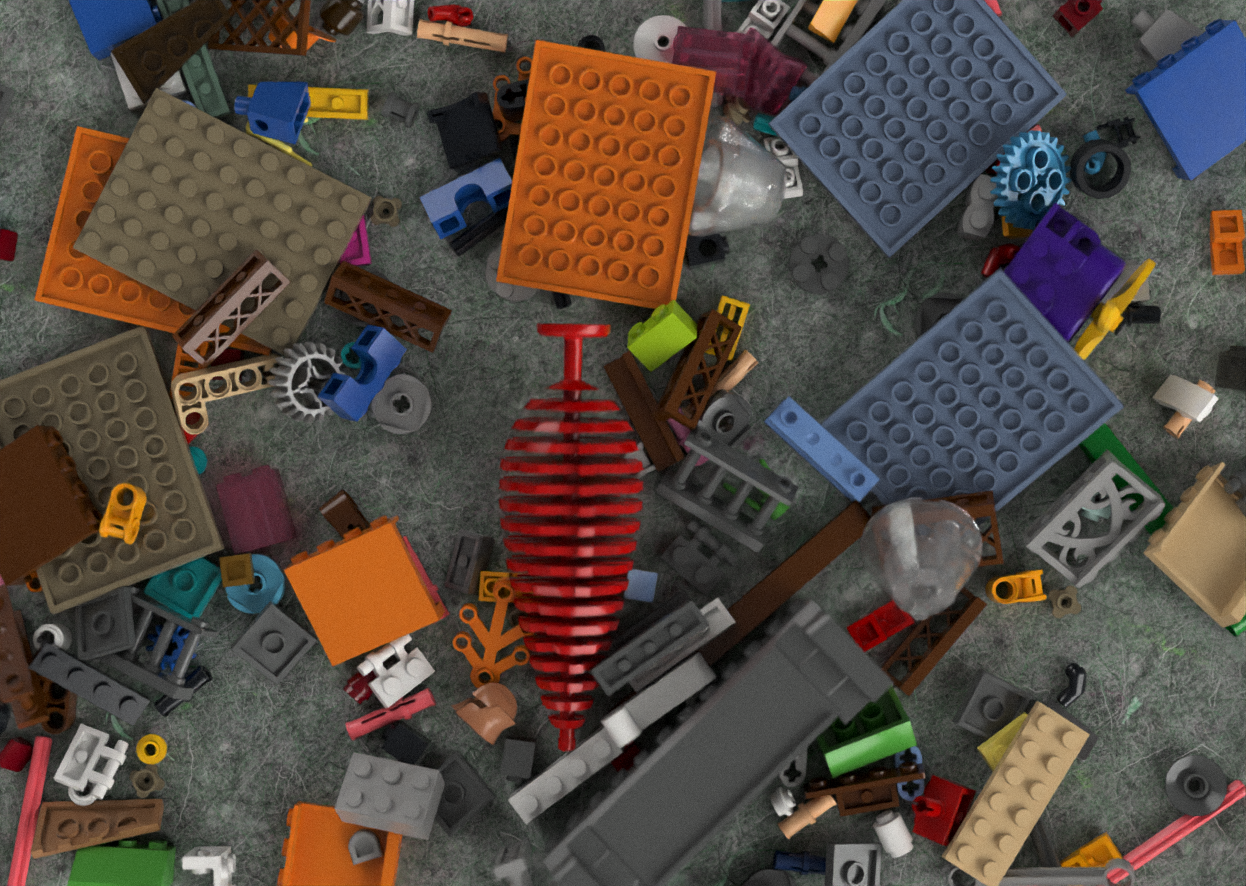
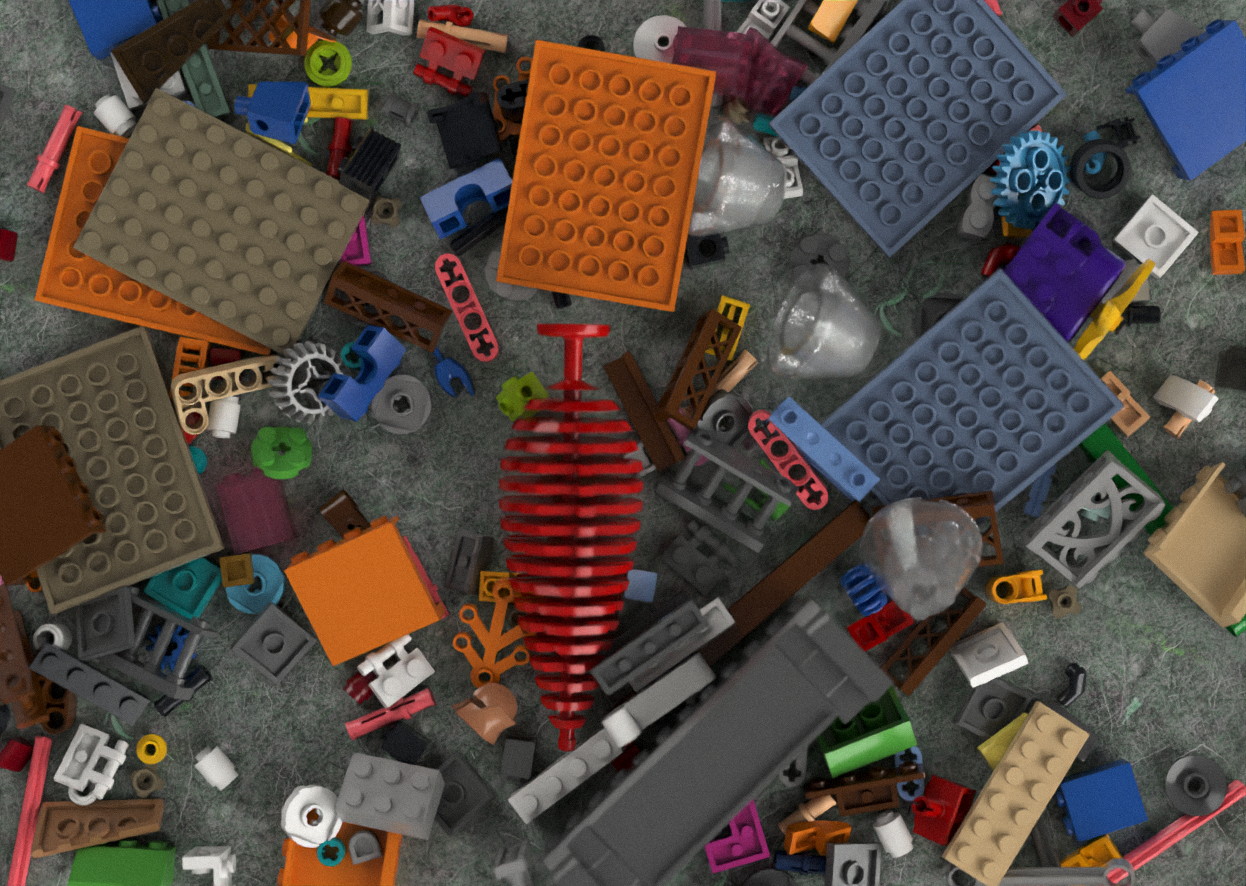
(54, 149): none -> coral pin
(115, 116): none -> white brick
(122, 515): light orange piece -> none
(215, 767): none -> white brick
(223, 417): none -> white brick
(224, 302): reddish brown fence -> none
(271, 440): none -> bright green plate
(295, 811): none -> white plate
(328, 50): none -> lime gear
(330, 861): none -> teal bush
(339, 146): none -> red pin
(369, 164): none -> black brick
(449, 369): none -> blue hand
(451, 54): none -> red plate
(463, 309): none -> coral beam
(518, 393): none -> lime brick
(661, 335): lime brick -> none
(743, 846): none -> dark pink plate
(783, 801): white plate -> none
(791, 457): none -> coral beam
(816, 835): none -> orange slope
(822, 329): none -> clear cone
(863, 590): none -> blue gear
(988, 654): none -> white plate
(1039, 492): none -> light blue axle
(1100, 800): none -> blue brick
(1132, 415): none -> light nougat slope
(1155, 234): none -> white plate

